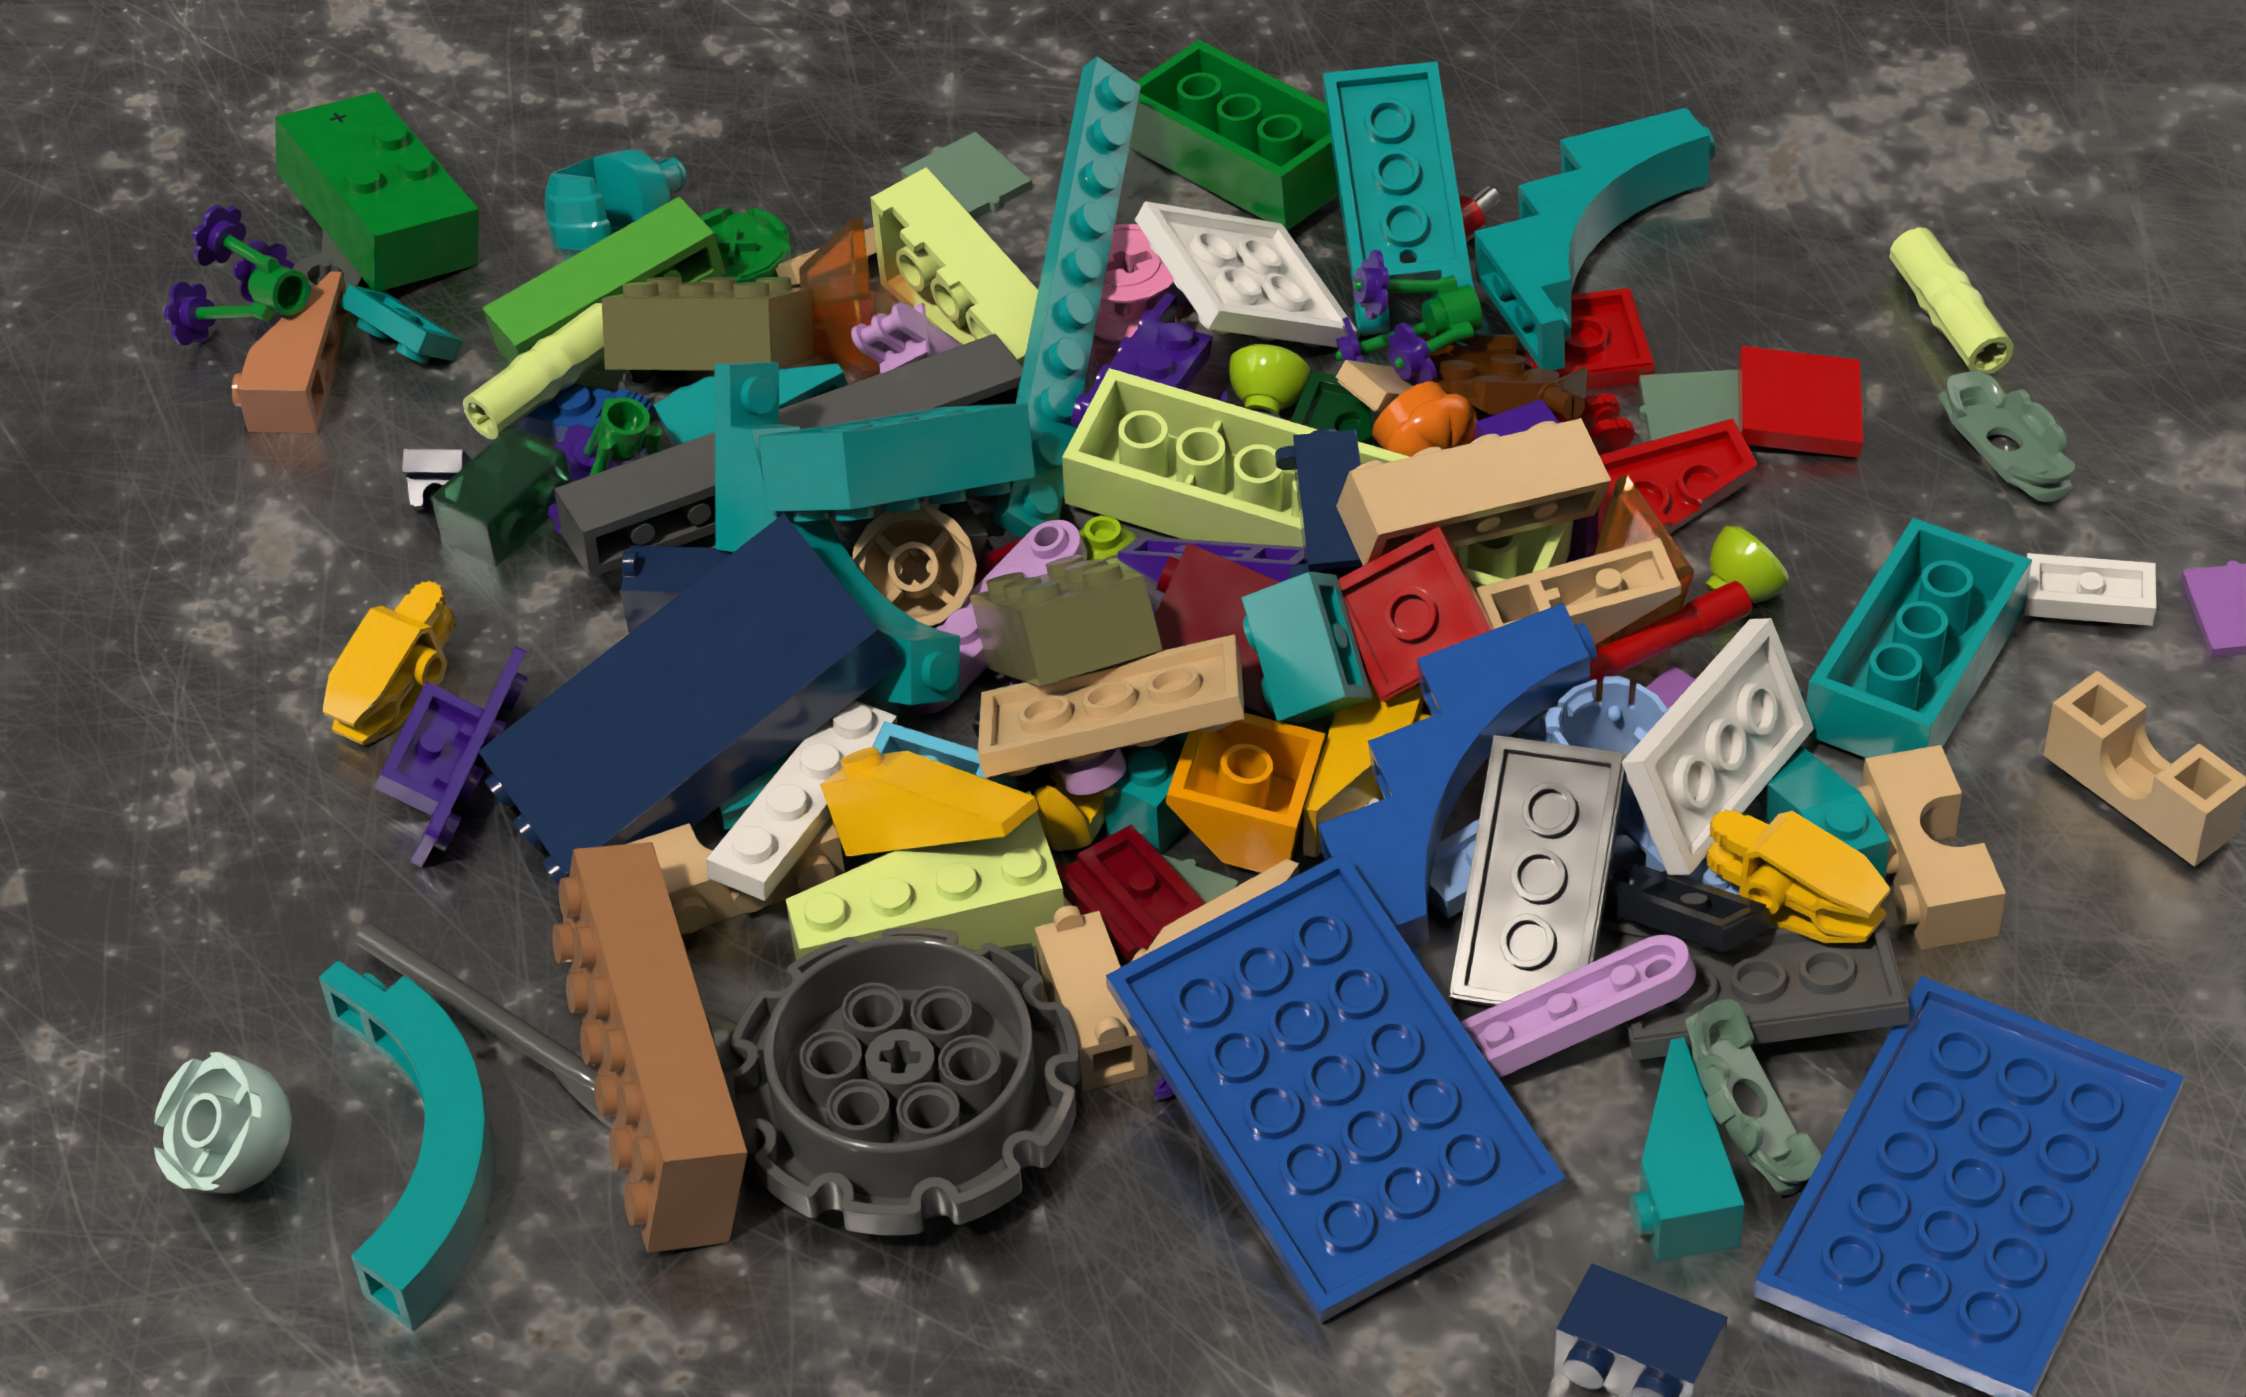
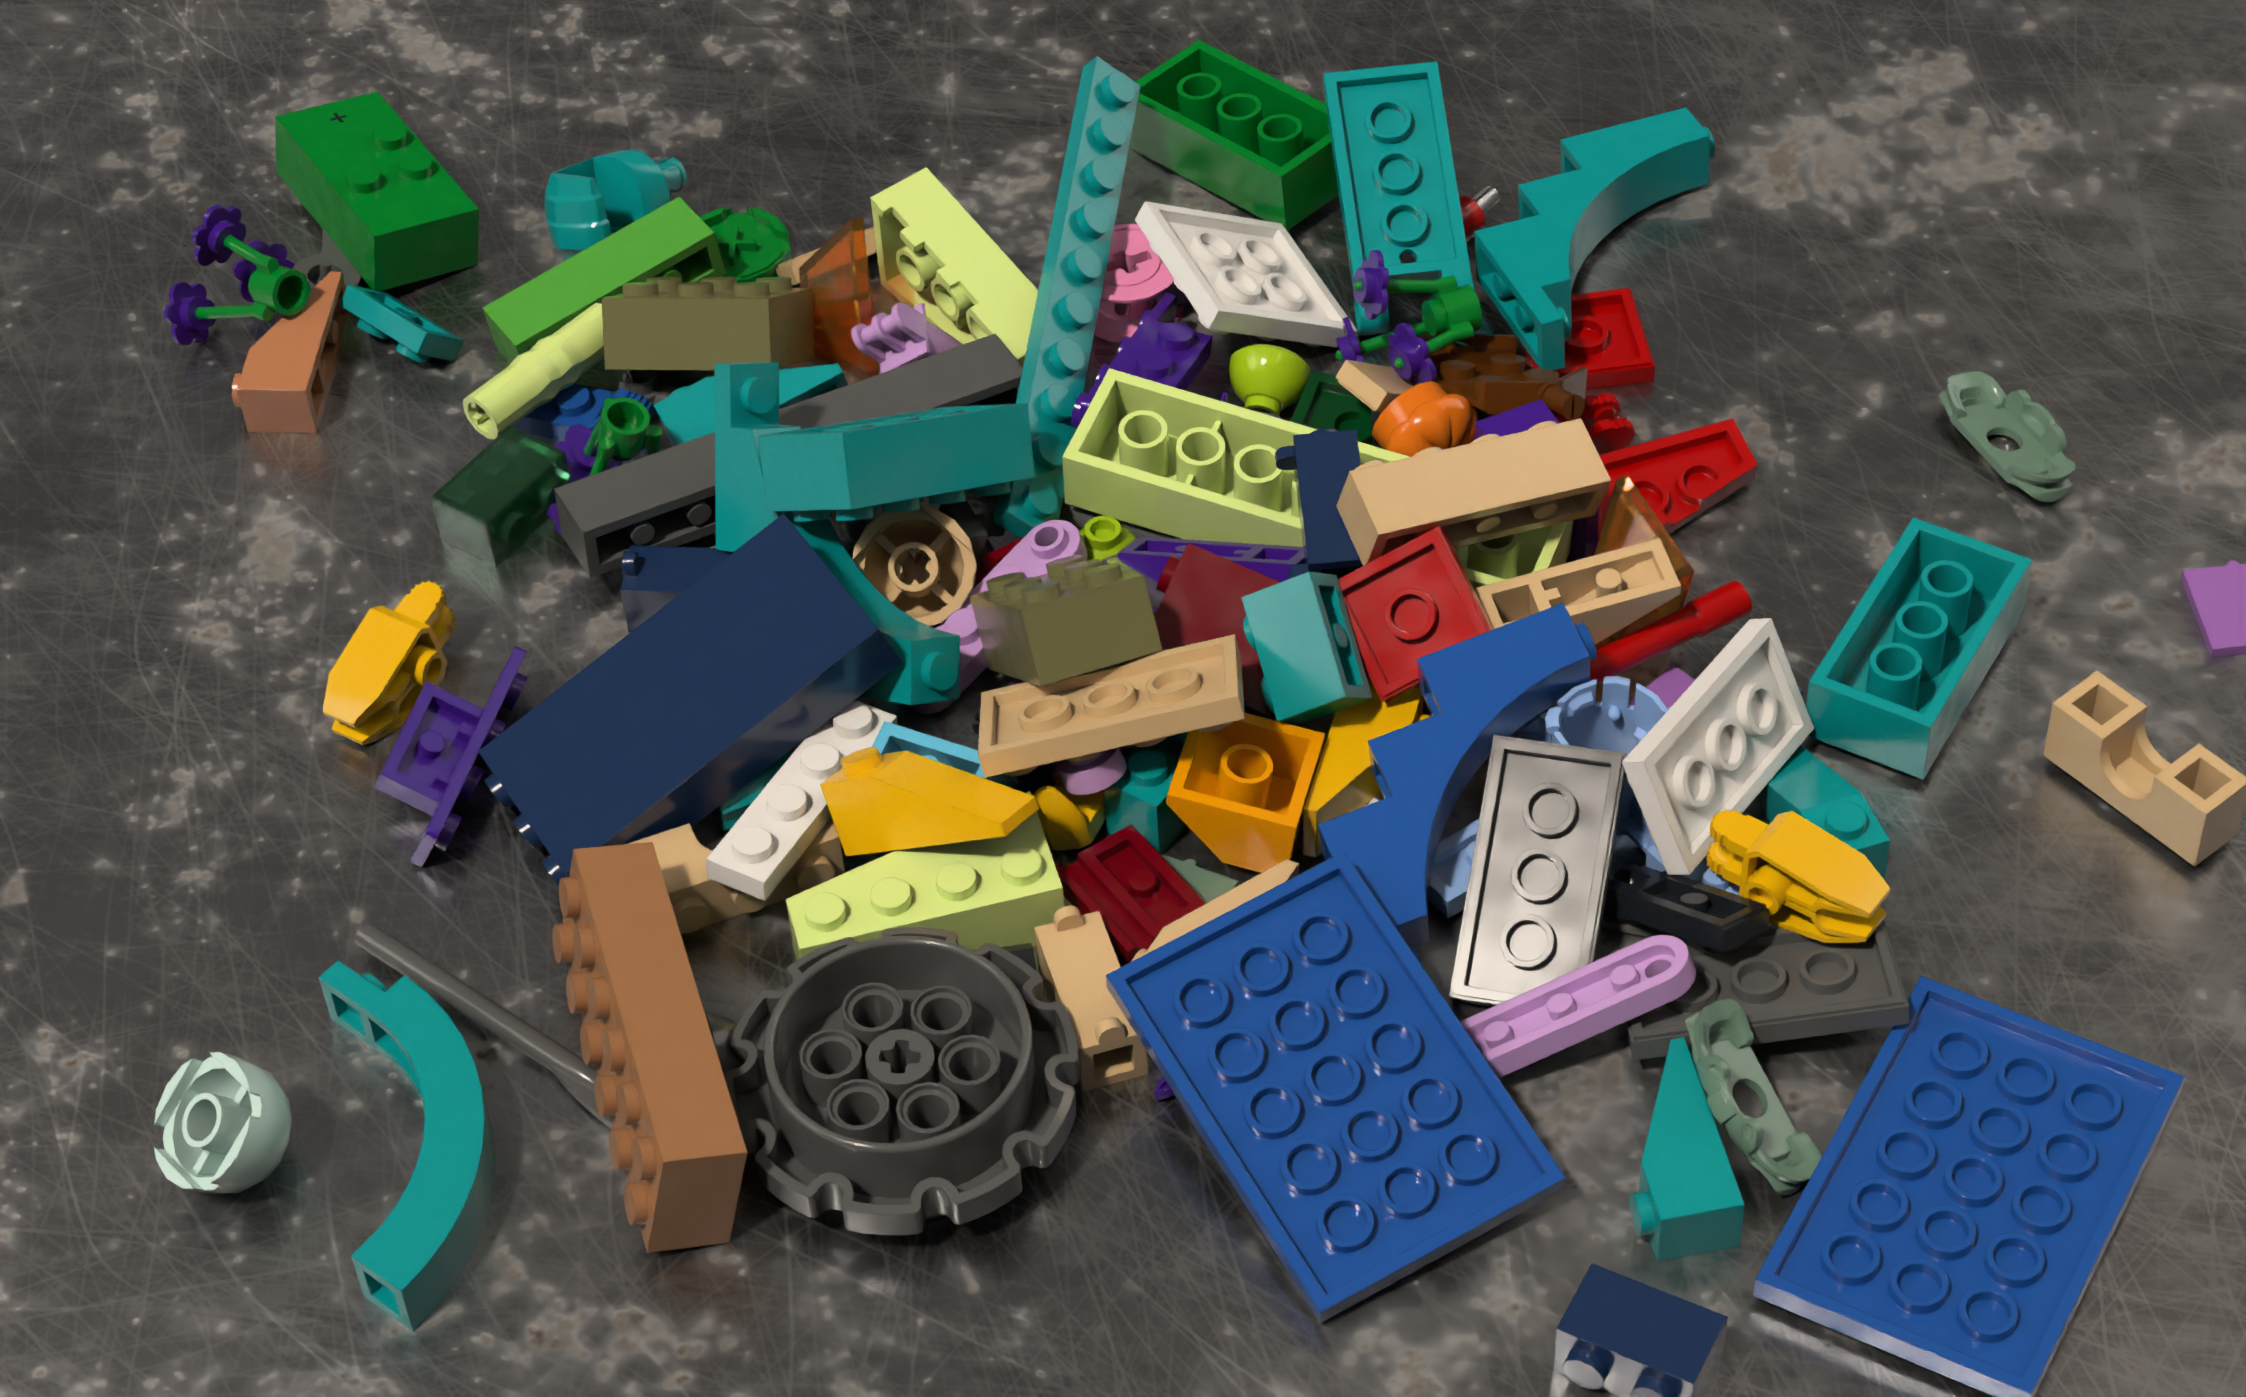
(429, 471): tile -> none
(974, 174): sand green piece -> none
(1687, 400): sand green piece -> none
(1745, 559): lime brick -> none
(1800, 401): red tile -> none
(1939, 889): tan arch -> none
(1951, 301): yellowish green axle -> none
(2091, 589): white plate -> none

